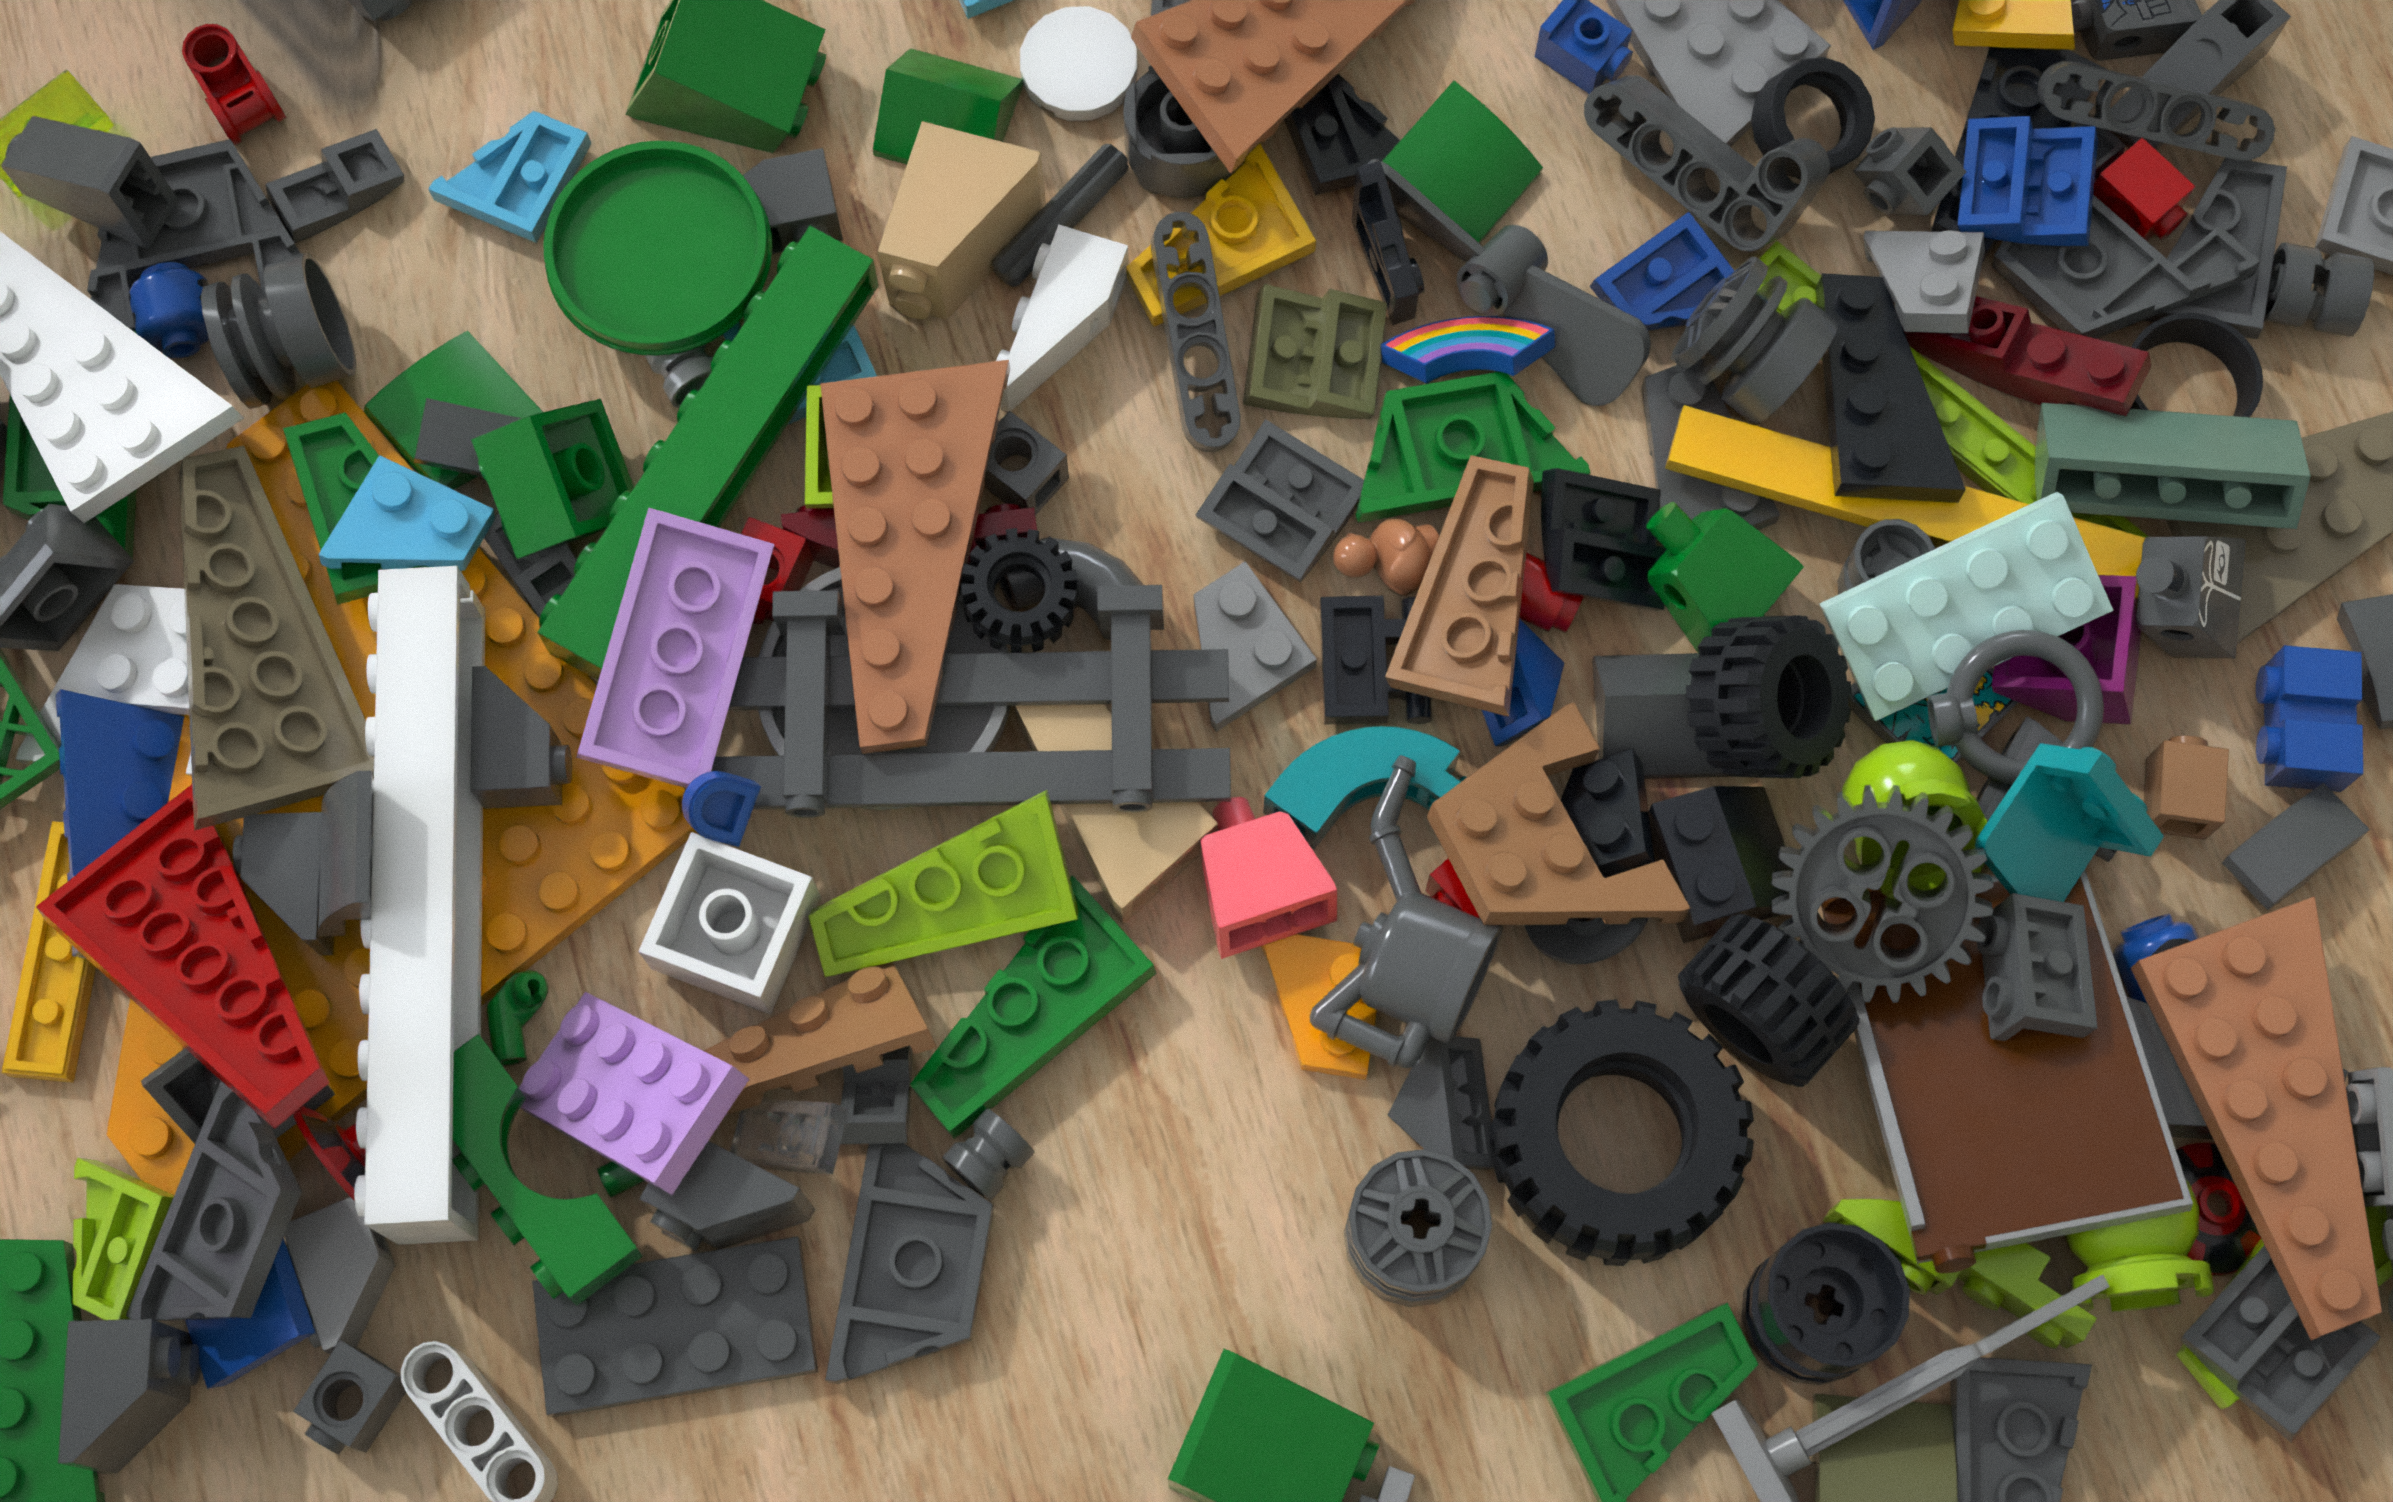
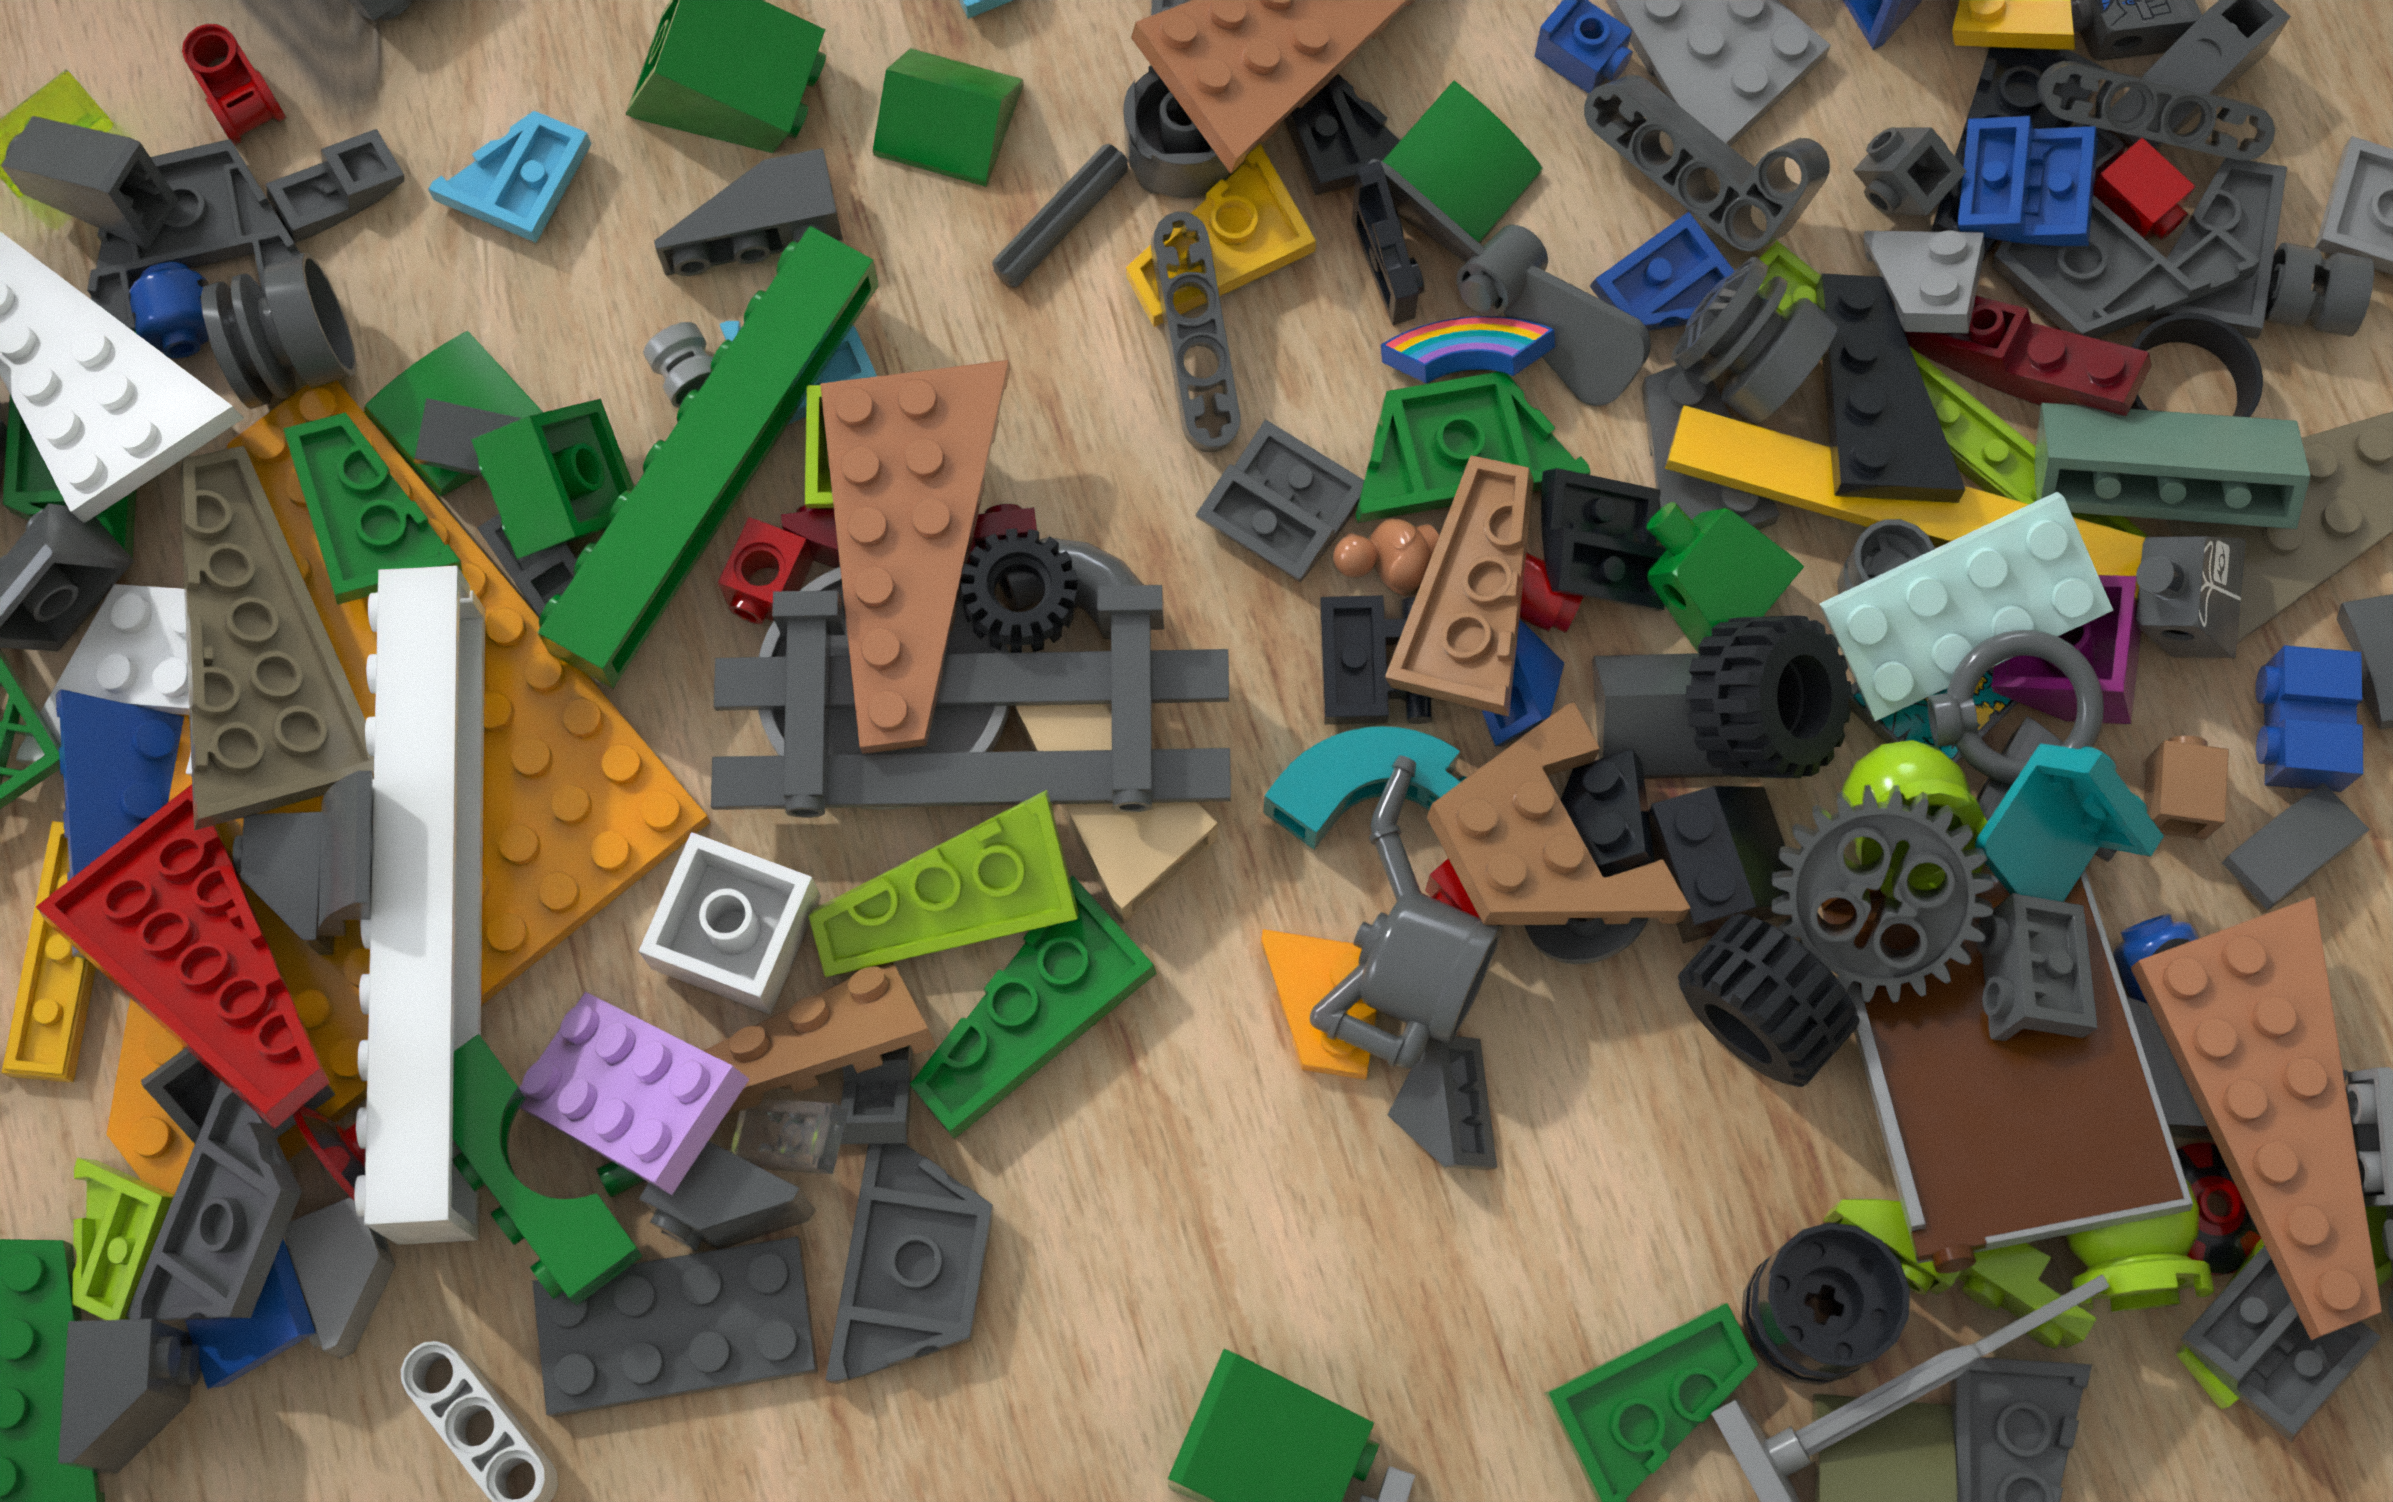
(381, 1396): dark grey brick -> none
(407, 523): medium azure wing -> none
(511, 1011): green arm -> none
(513, 749): dark grey slope -> none
(656, 248): green brick -> none
(675, 649): lavender plate -> none
(720, 805): blue tile -> none
(954, 216): tan slope -> none
(988, 1154): dark grey wheel -> none
(1039, 479): dark grey brick -> none
(1069, 307): white slope -> none
(1078, 63): white tile -> none
(1259, 638): light grey wing -> none
(1262, 879): coral torso -> none
(1315, 353): olive slope -> none
(1386, 1252): dark grey wheel -> none
(1674, 1065): black tyre -> none
(1838, 84): black tyre -> none

